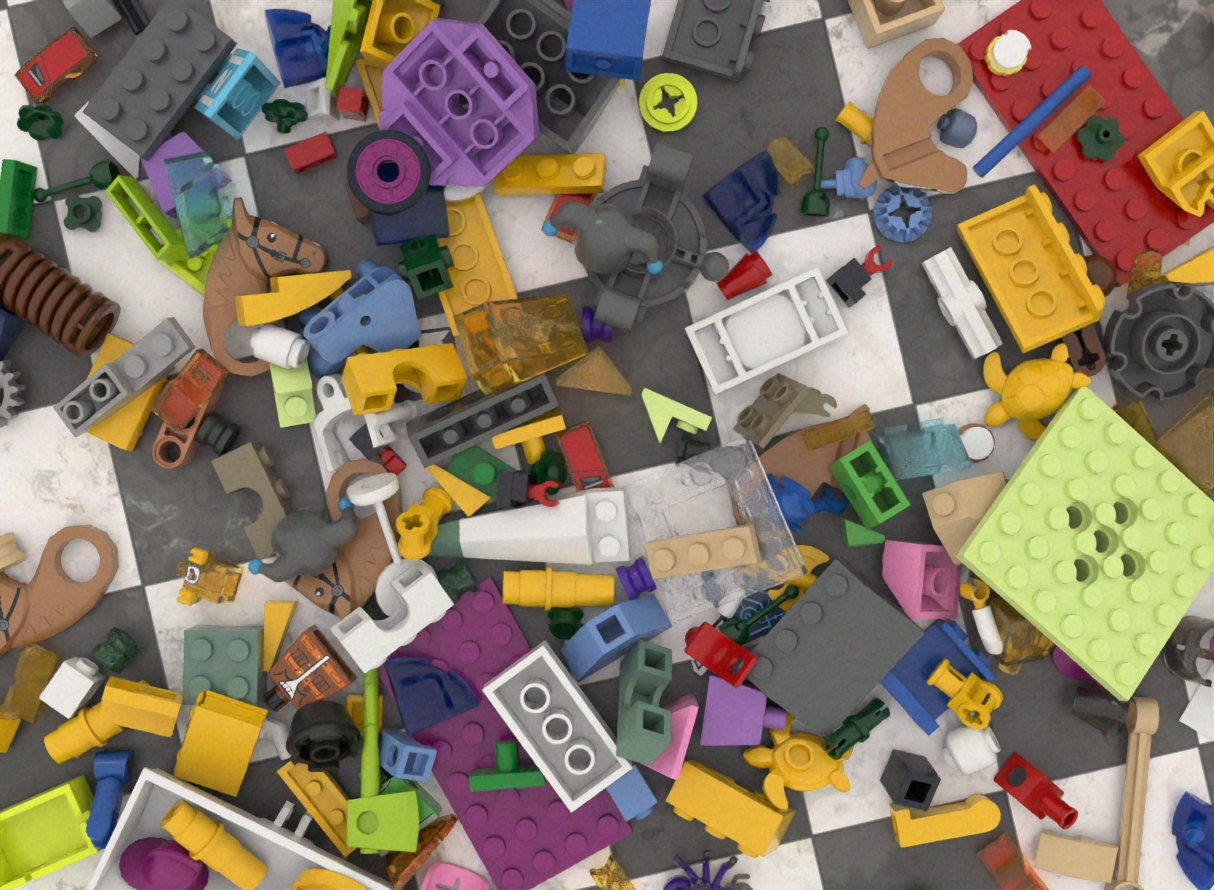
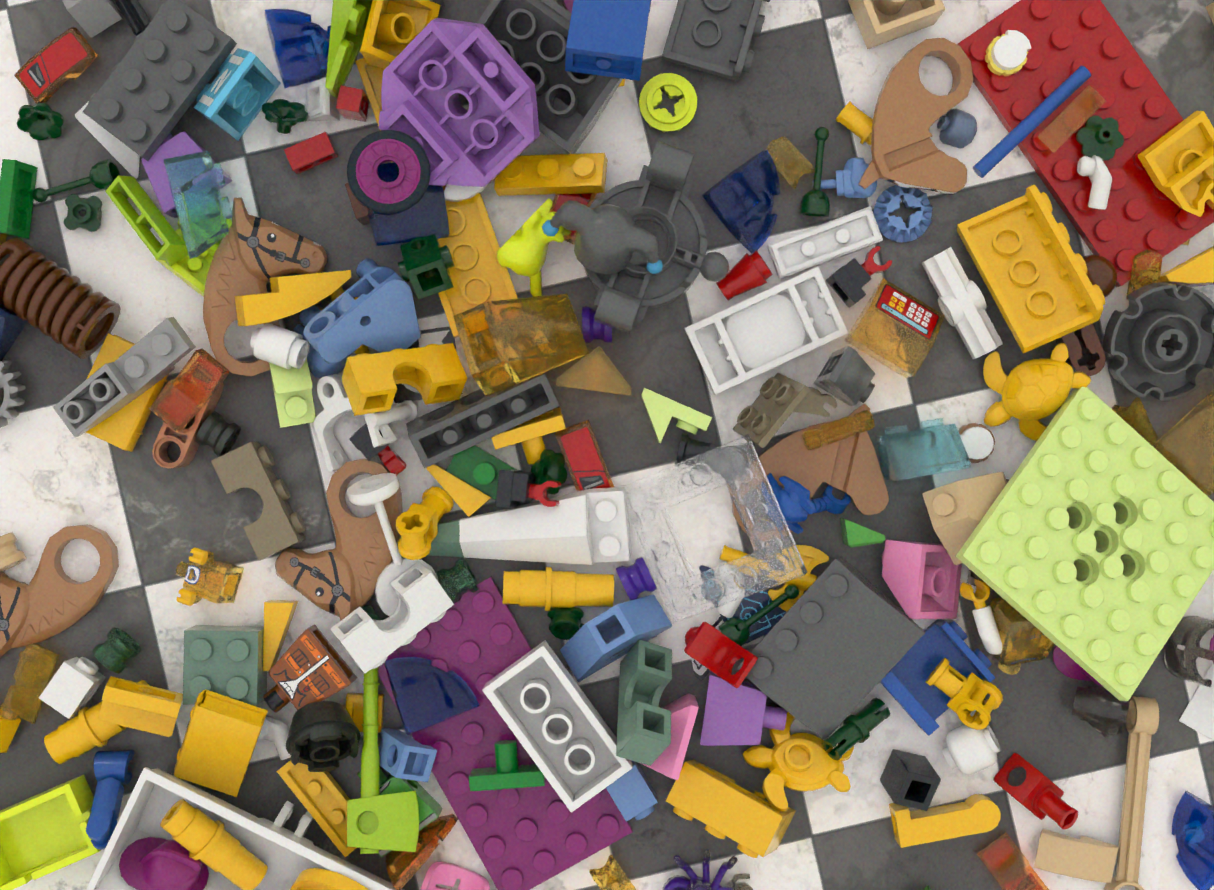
(307, 543): dark grey piece -> none
(528, 247): none -> neon yellow animal
(703, 551): tan plate -> none
(824, 242): none -> white tile
(846, 377): none -> dark grey slope
(869, 485): bright green brick -> none
(896, 329): none -> clear yellow slope
(1100, 179): none -> white arm

